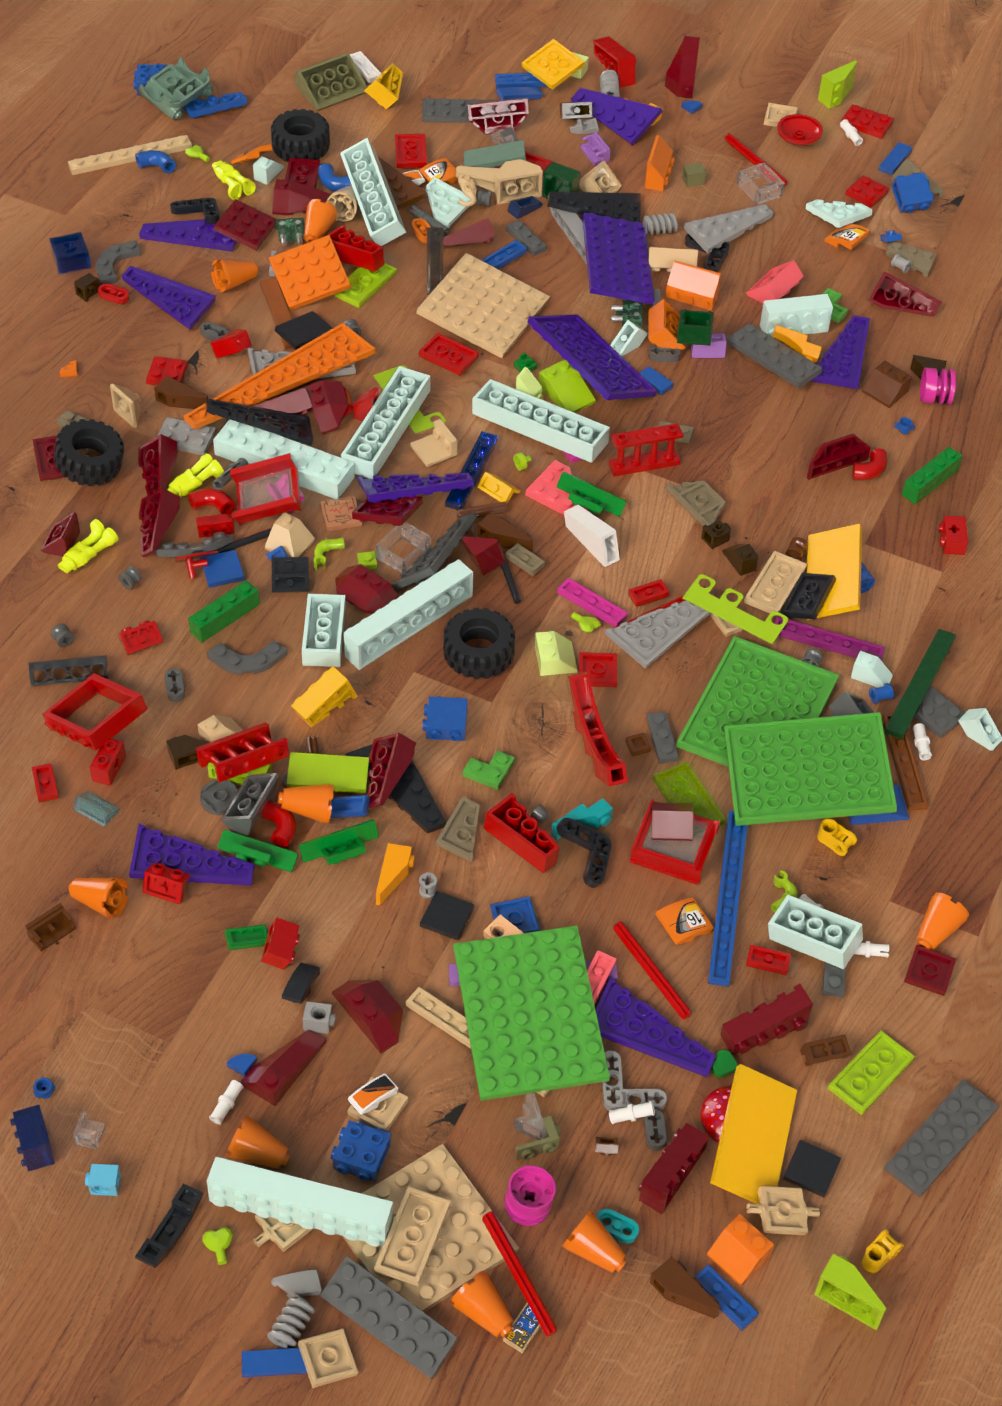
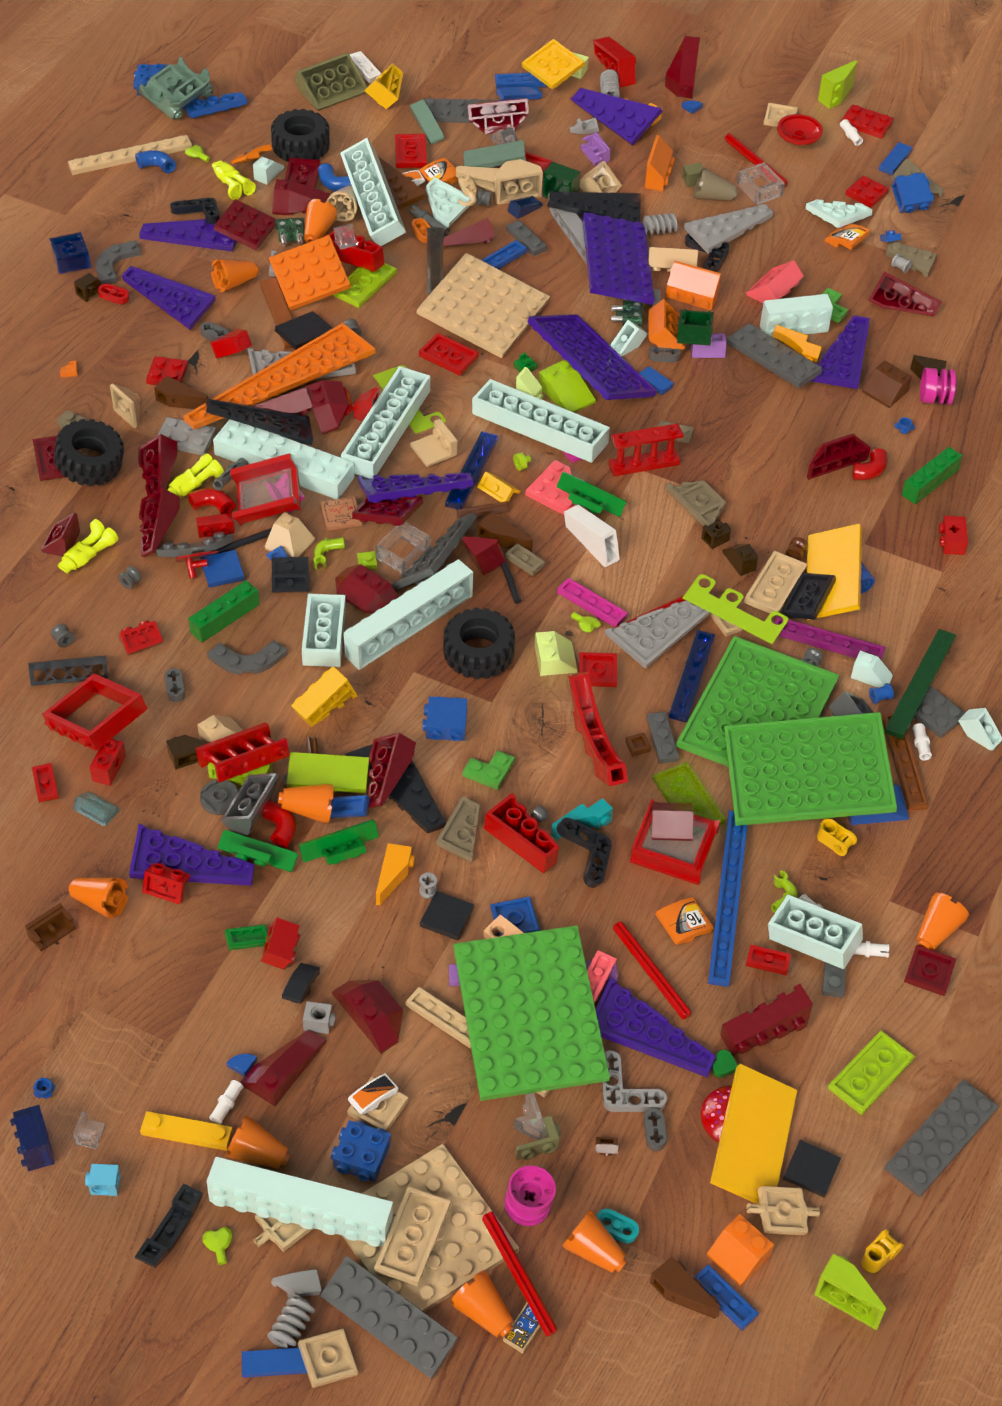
(186, 1130): none -> yellow plate
(345, 236): none -> clear panel
(426, 122): none -> sand green slope
(575, 110): slope -> none
(632, 1112): white pin -> none
(648, 593): red plate -> none
(672, 1167): dark red wedge -> none
(691, 676): none -> clear blue plate
(713, 187): none -> dark tan cone
(826, 1049): reddish brown hinge -> none

